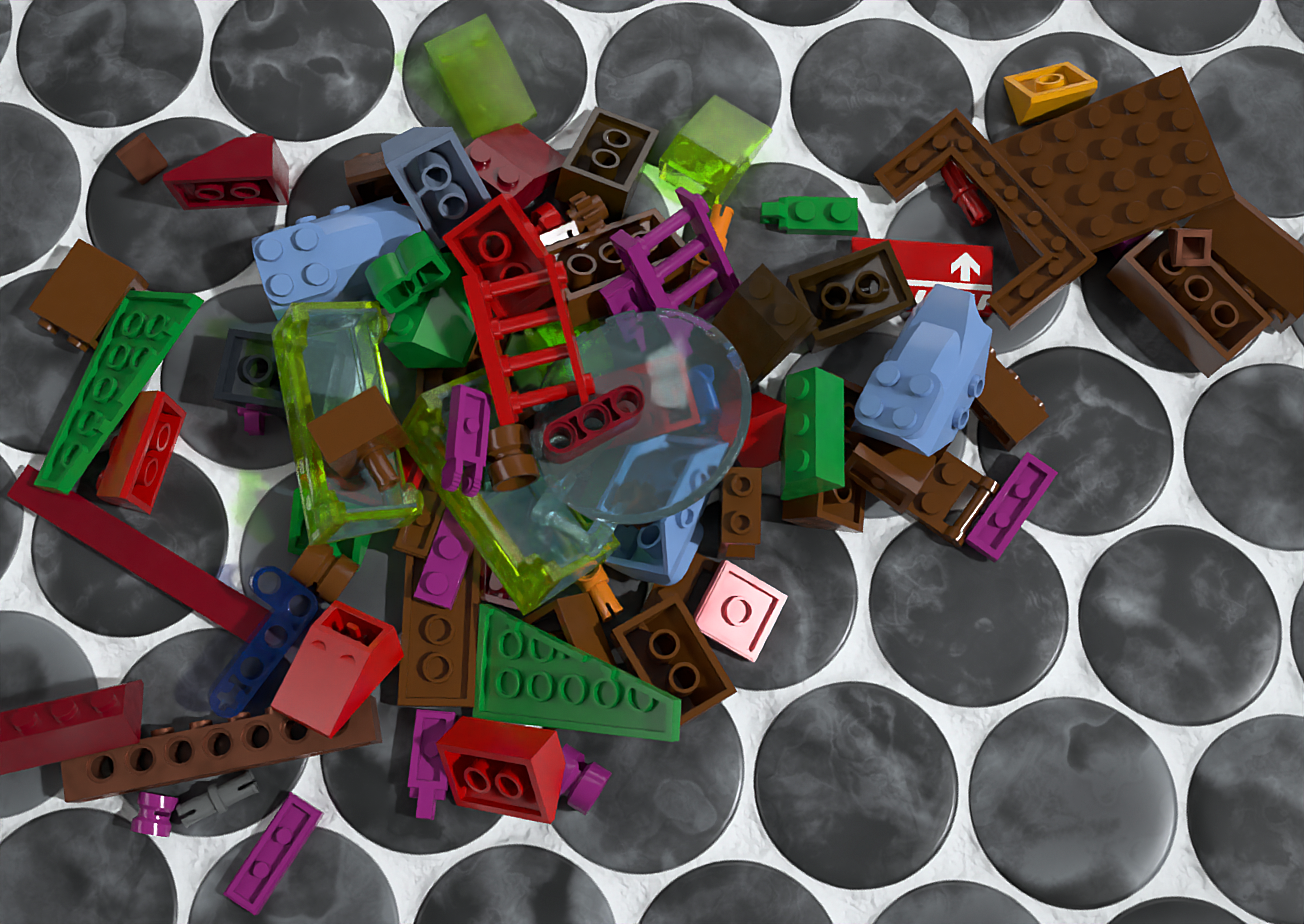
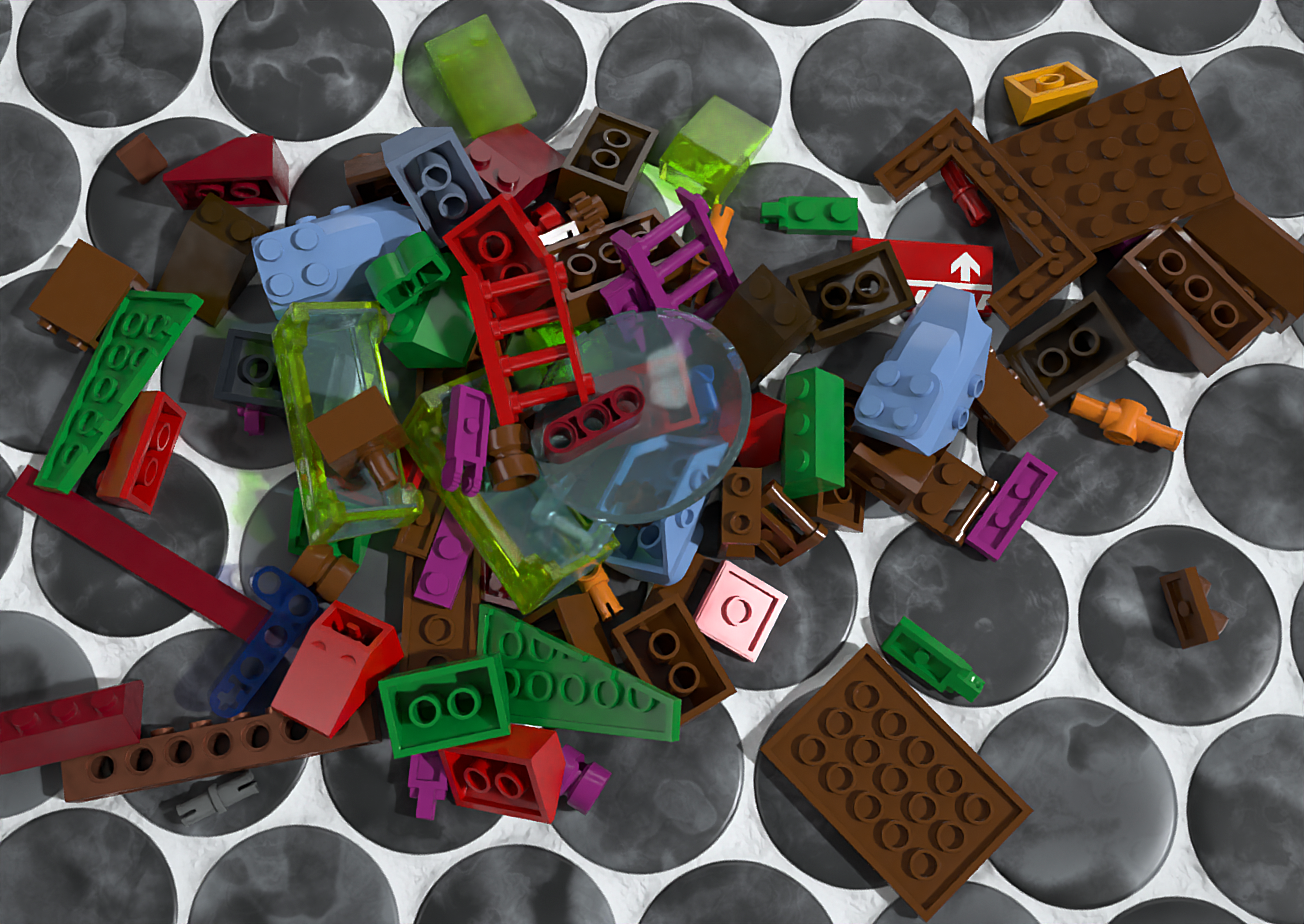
(150, 823): magenta wheel -> none
(214, 257): none -> dark brown slope
(273, 853): magenta tile -> none
(446, 704): none -> green slope
(778, 537): none -> reddish brown plate
(896, 782): none -> reddish brown plate
(932, 660): none -> green hinge
(1072, 351): none -> dark brown slope
(1125, 422): none -> orange pin
(1189, 608): none -> reddish brown tile
(1190, 246): copper slope -> none

